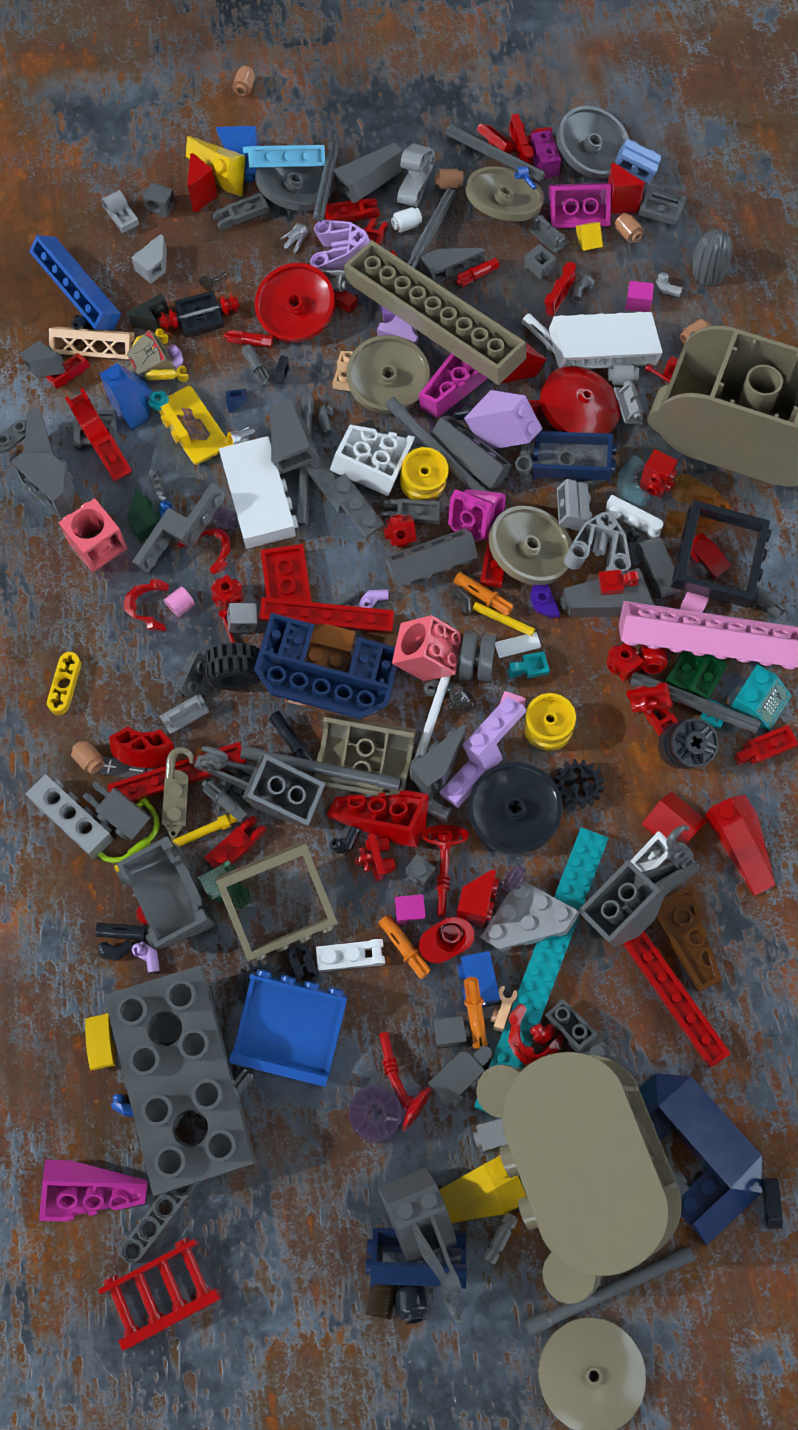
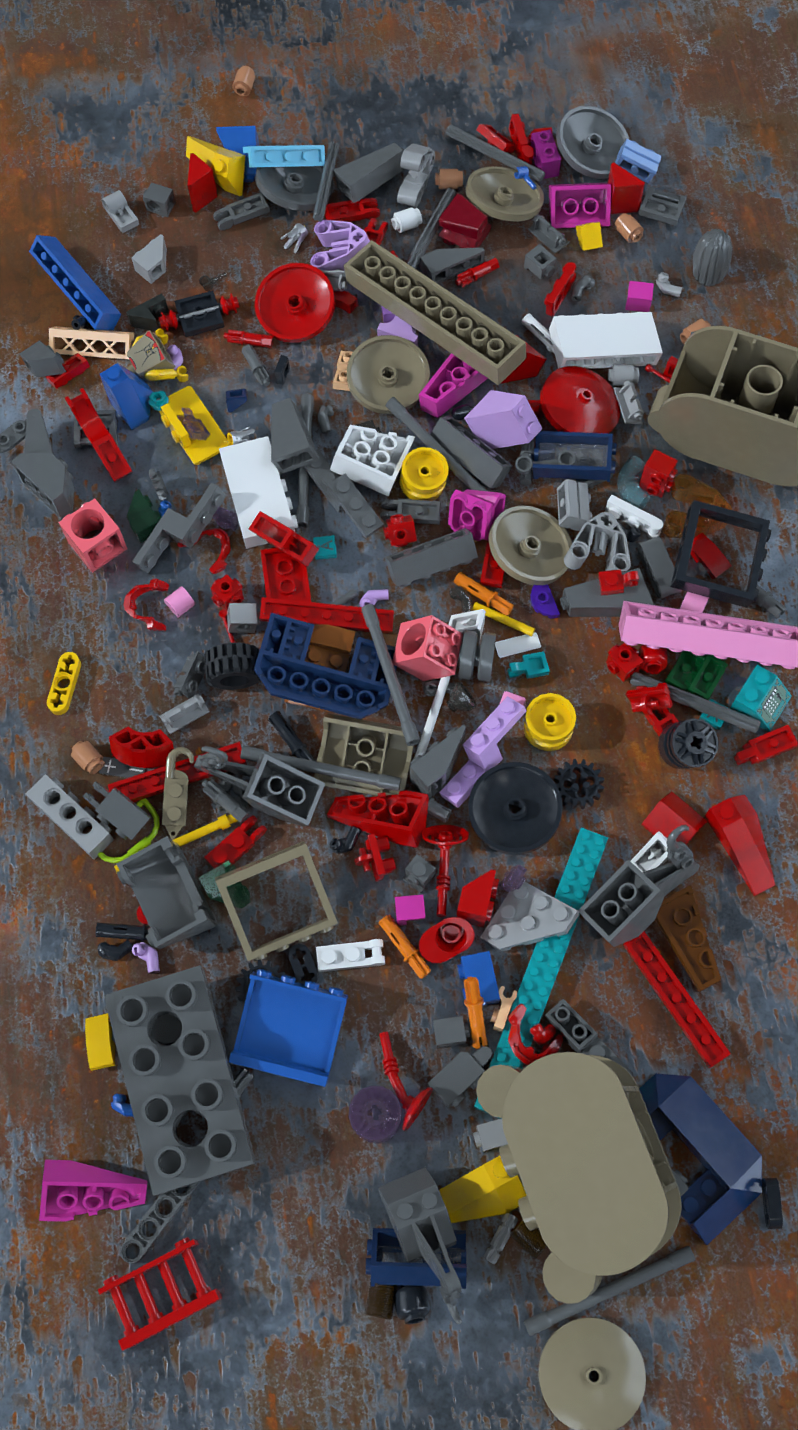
(283, 538): none -> red slope
(326, 547): none -> teal tile
(407, 725): none -> dark grey piece
(463, 224): none -> dark red piece
(469, 621): none -> white slope
(530, 1240): none -> dark brown piece

